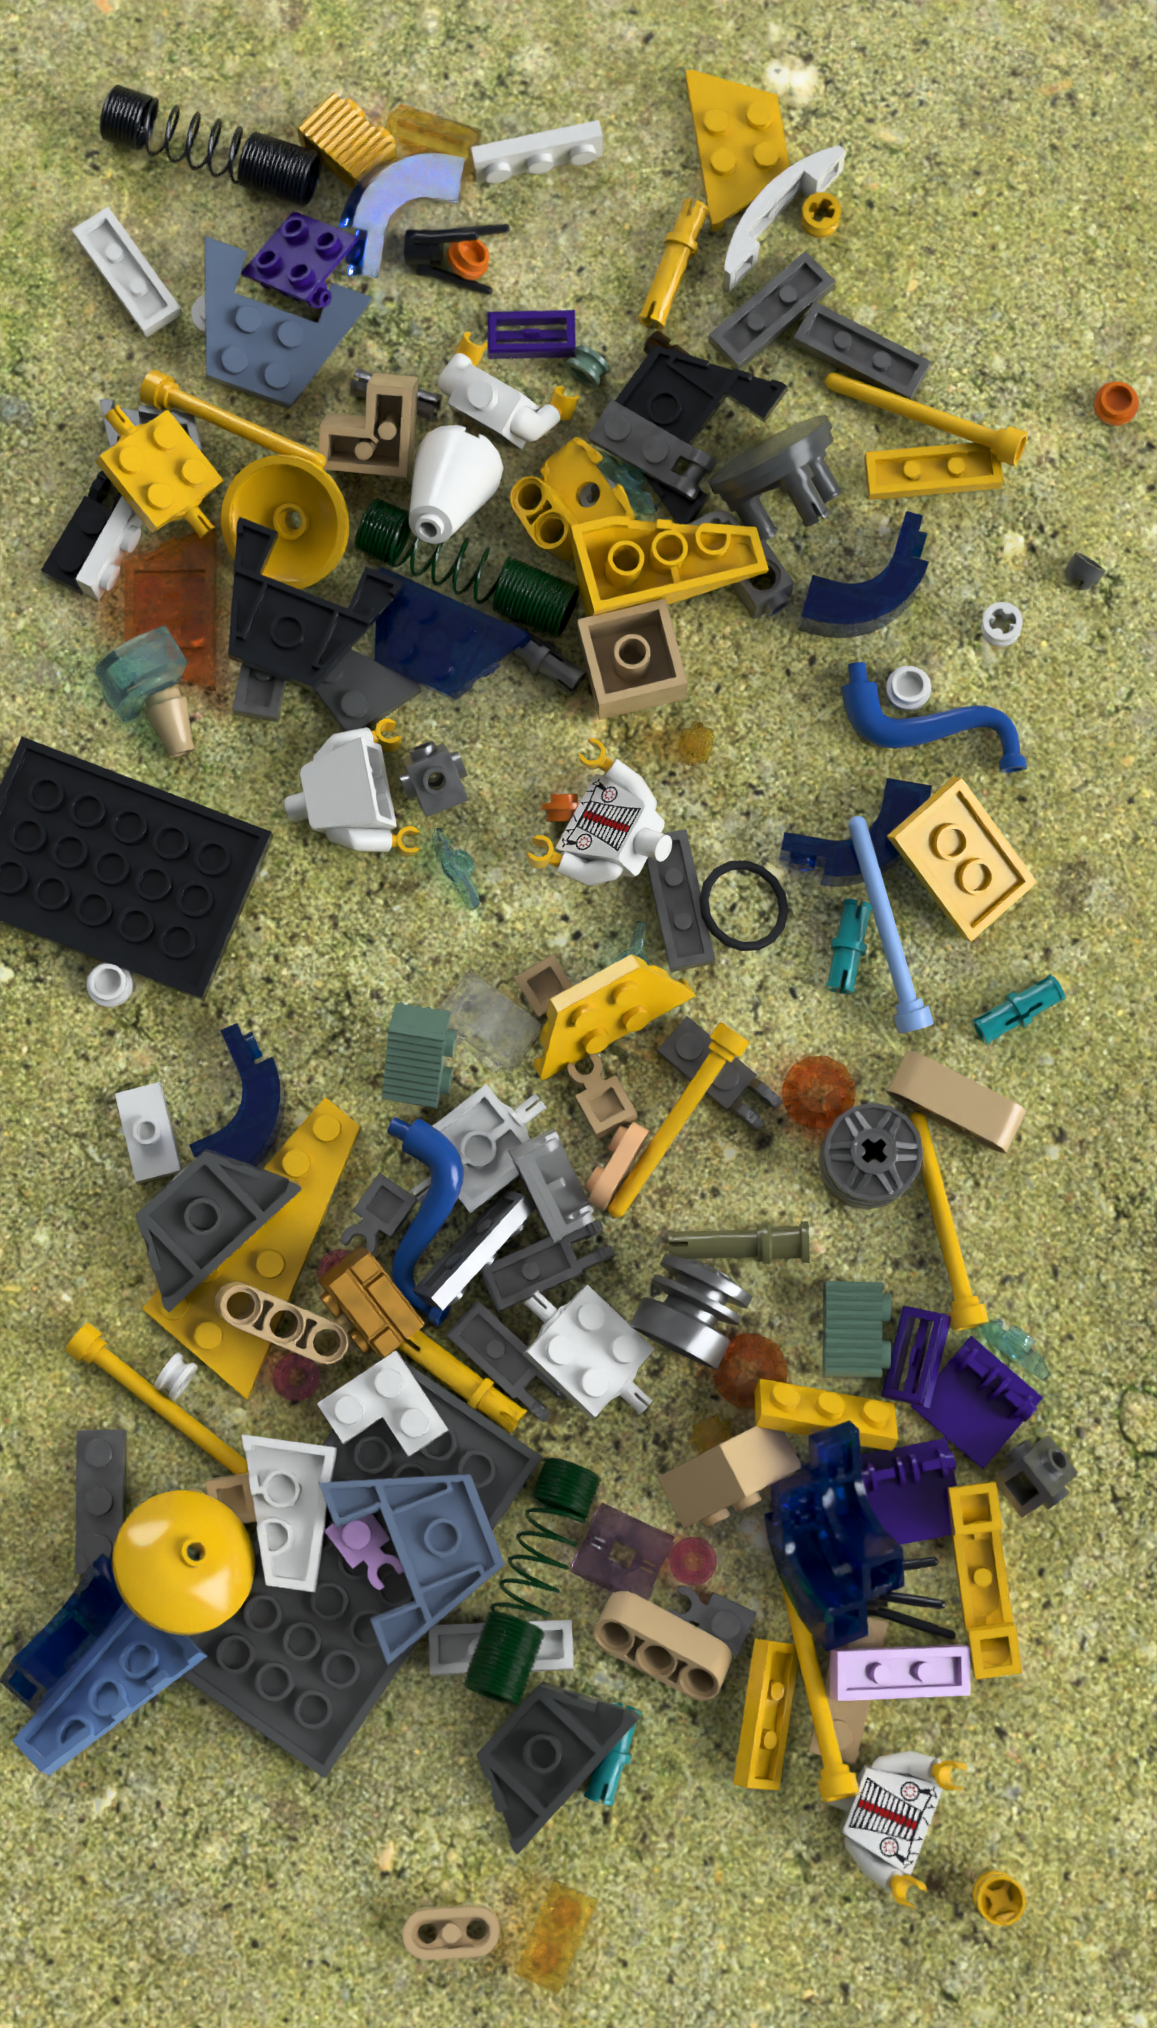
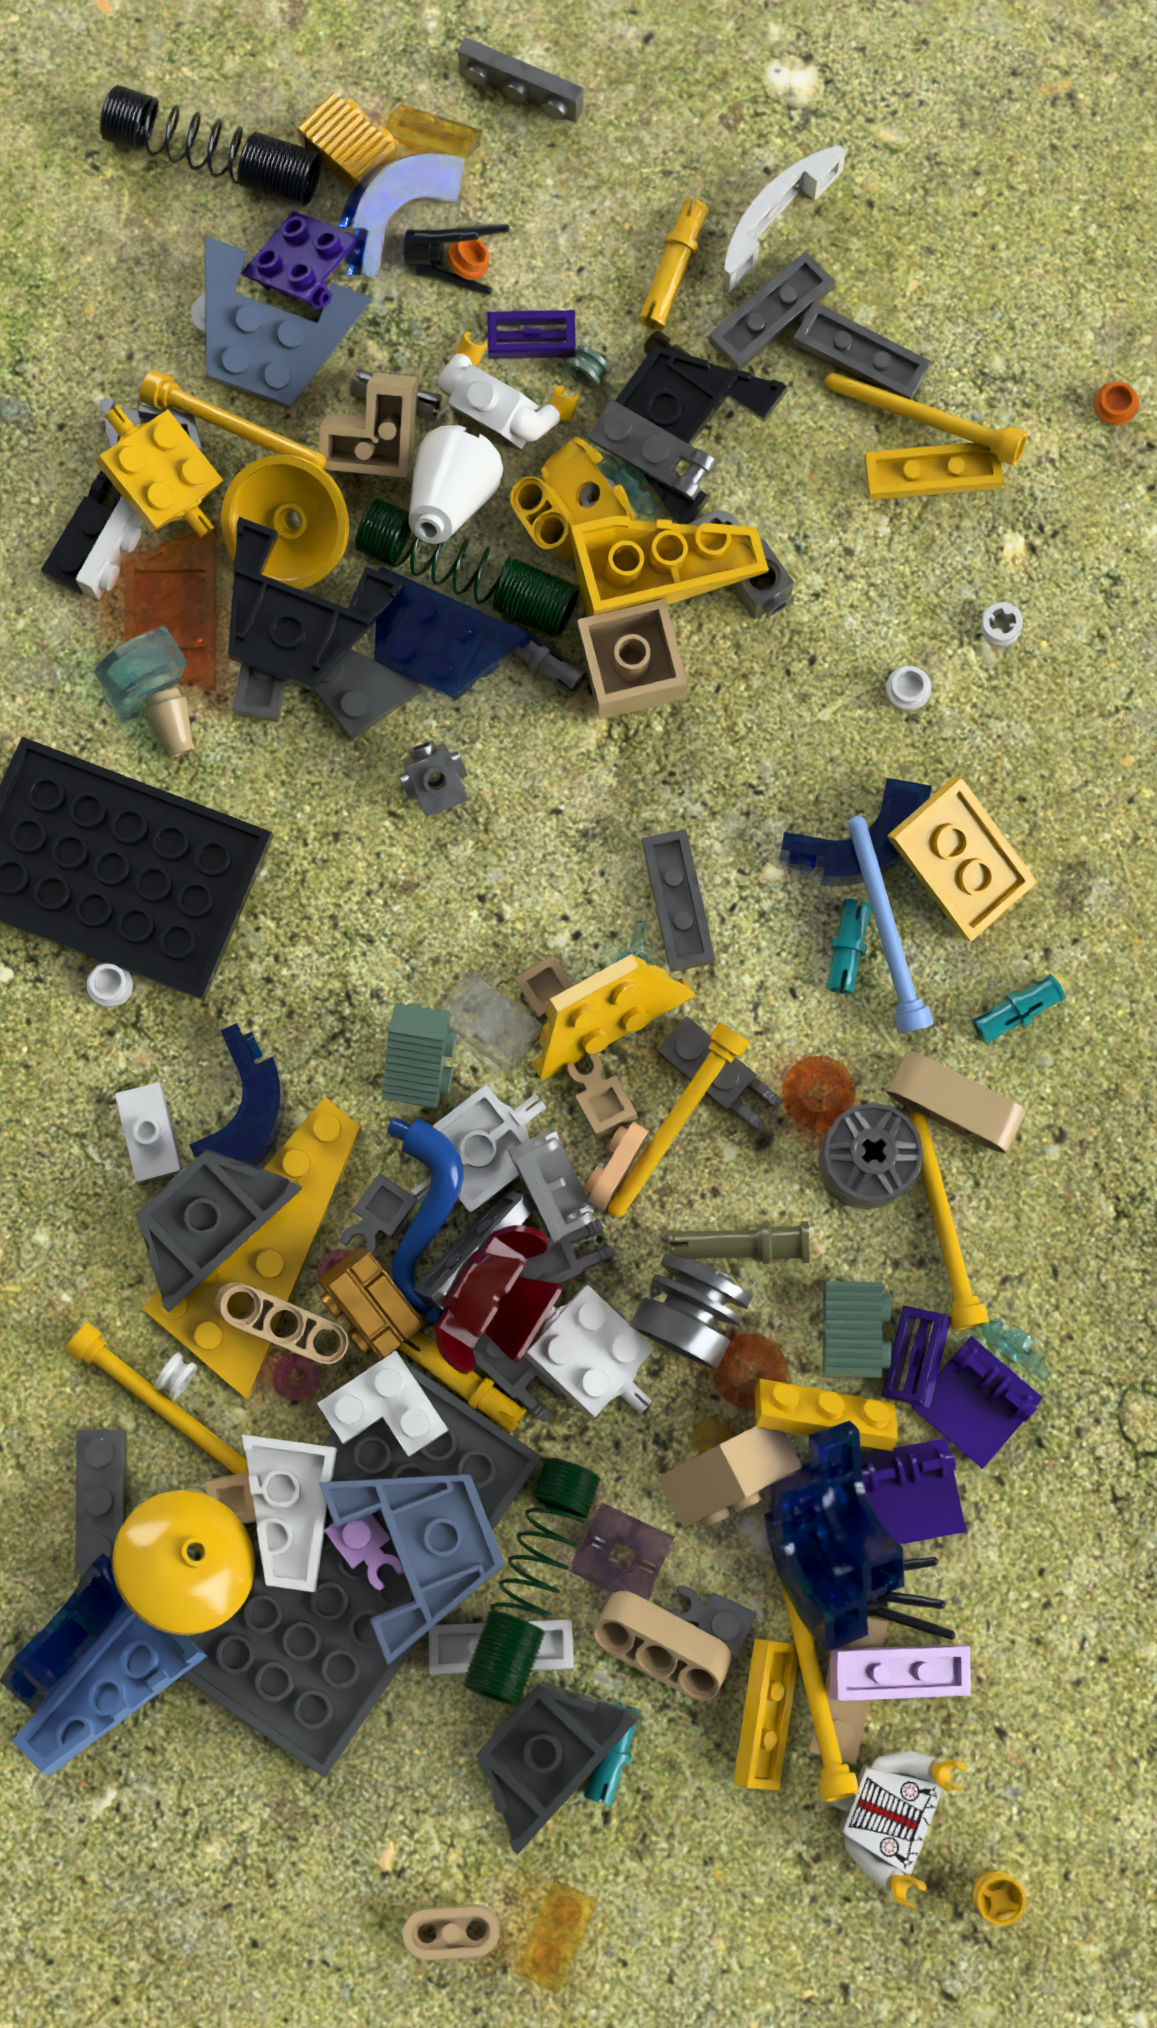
(127, 272): white plate -> none
(350, 792): white torso -> none
(457, 867): clear light blue piece -> none
(496, 1300): none -> dark red piece
(520, 80): none -> flat silver plate
(537, 152): white plate -> none
(561, 807): orange plate -> none
(610, 829): torso -> none
(677, 1556): clear pink plate -> none
(696, 743): clear yellow plate -> none
(712, 926): black piece -> none
(736, 142): yellow wing -> none
(784, 461): dark grey piece -> none
(813, 205): yellow bush -> none
(861, 608): clear blue arch -> none
(869, 721): blue animal -> none
(983, 1580): yellow slope -> none
(1035, 1476): flat silver brick -> none
(1085, 569): dark grey hinge -> none

